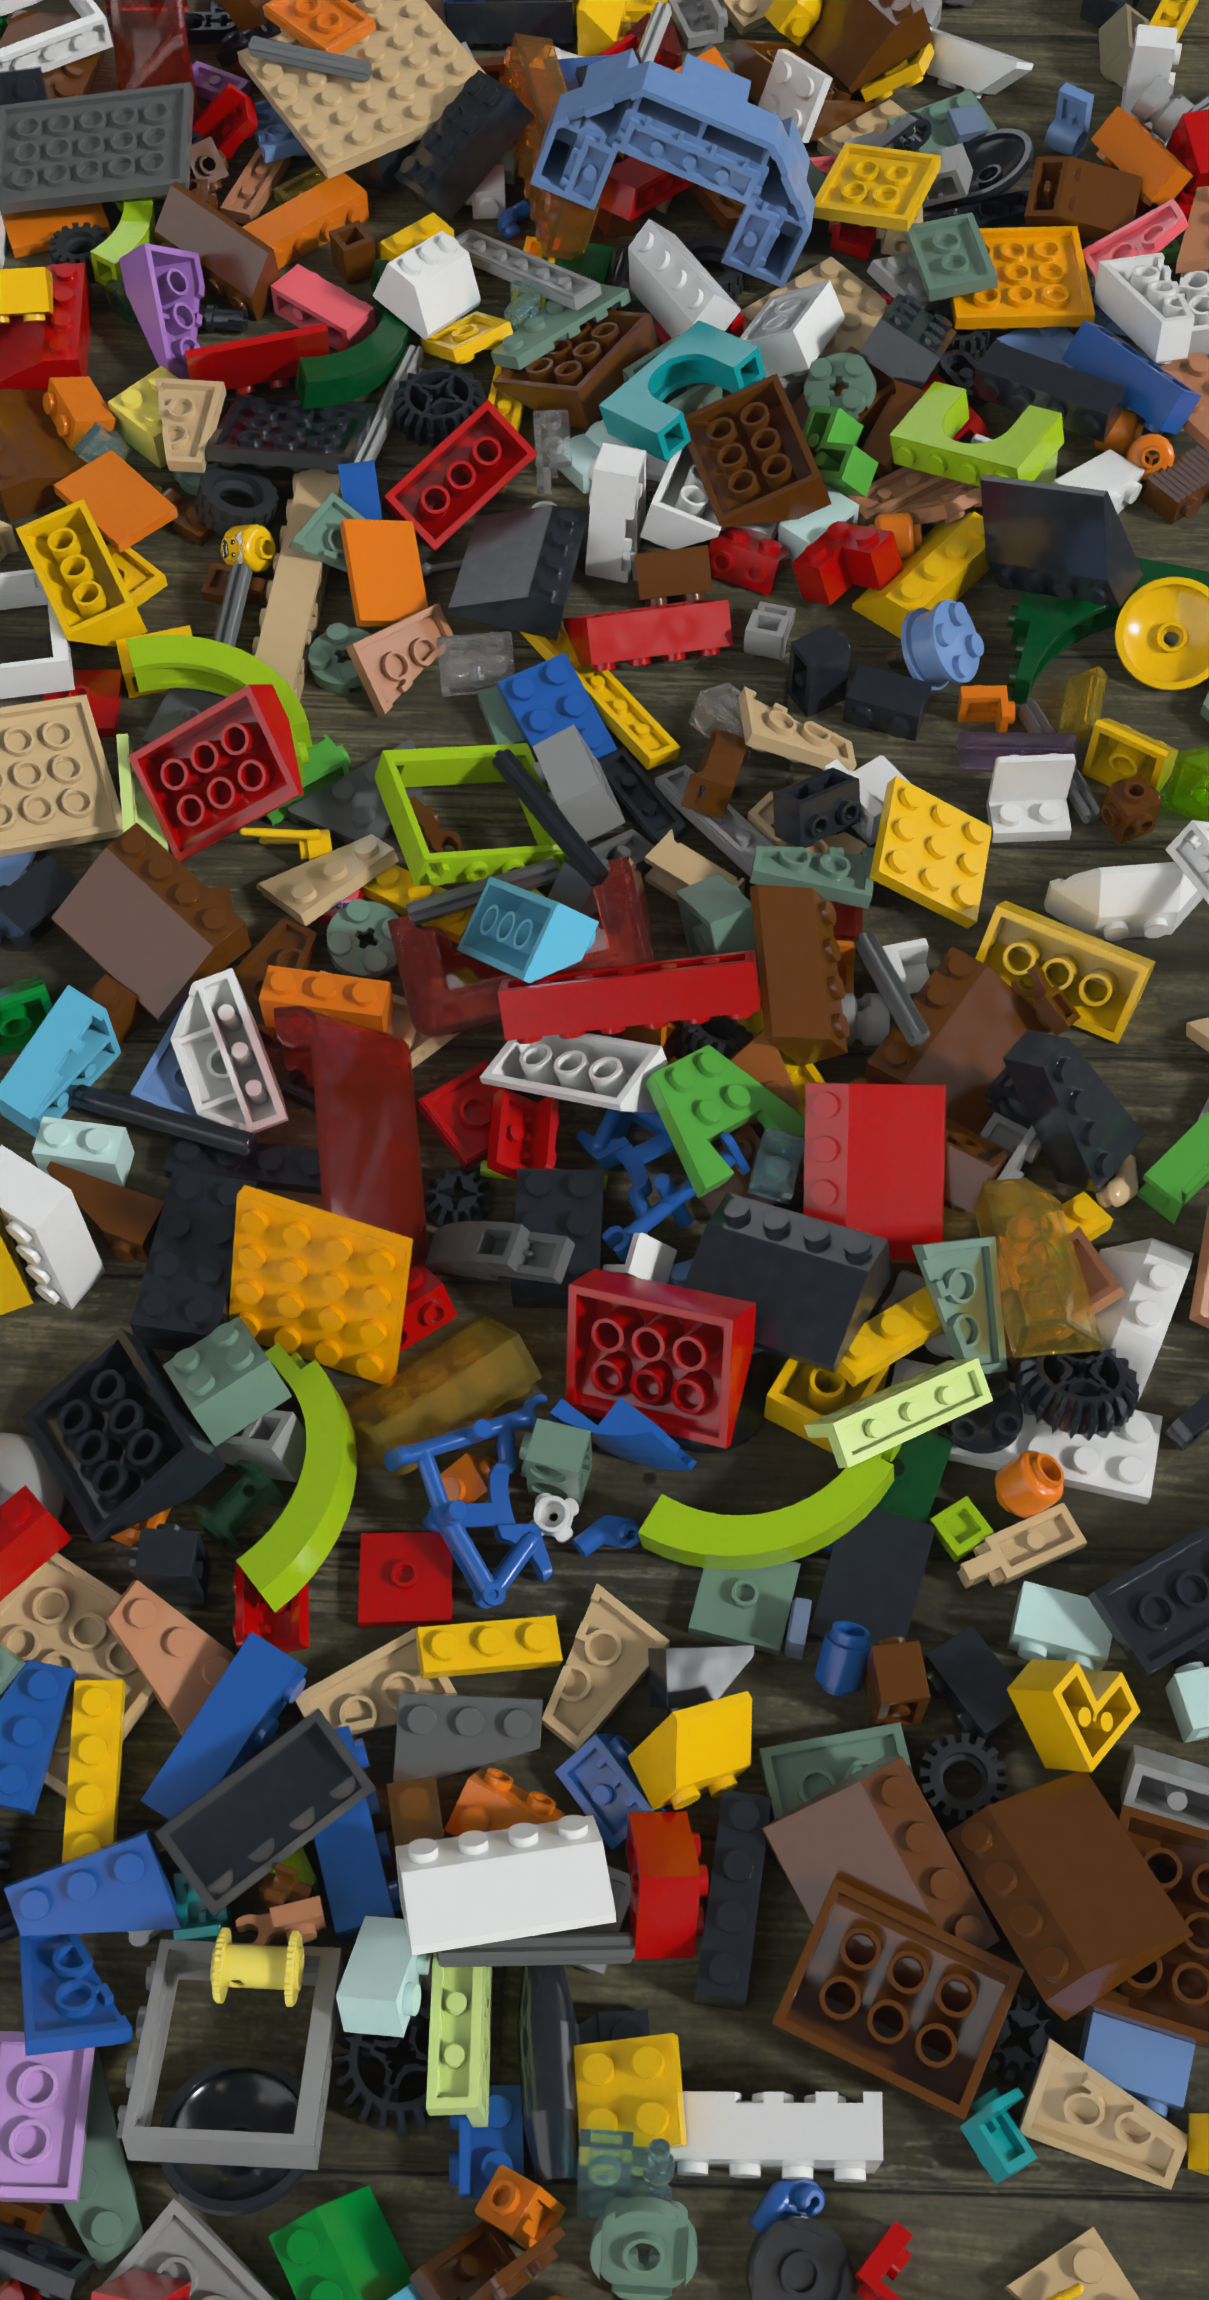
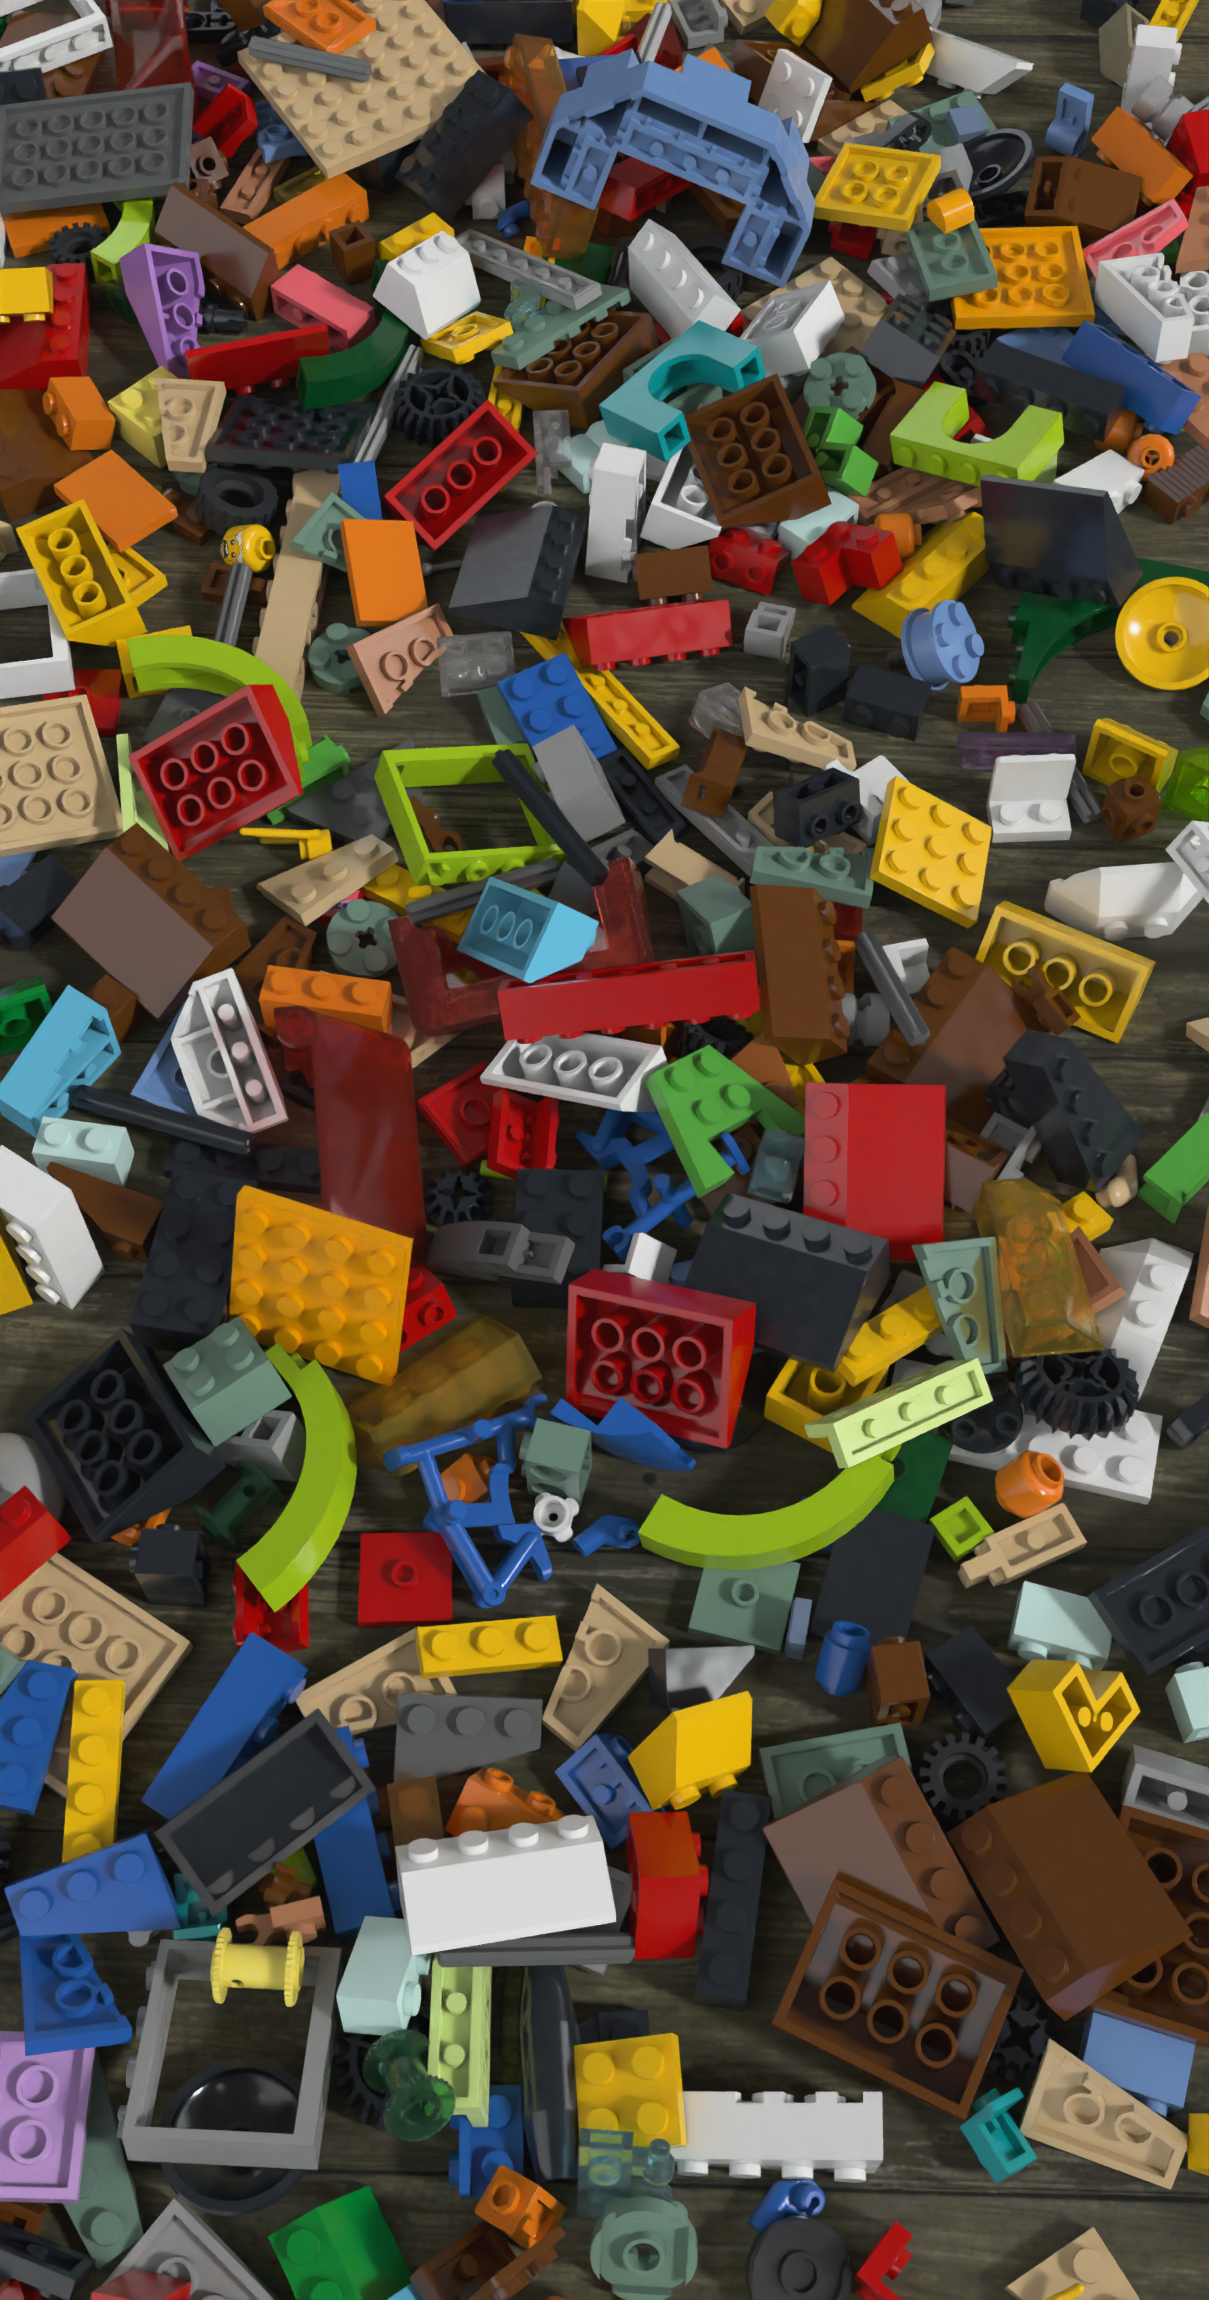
(99, 441): clear light blue bracket -> none
(169, 1651): nougat wing -> none
(418, 2102): none -> clear green hose
(951, 210): none -> light orange brick
(1083, 702): clear yellow plate -> none

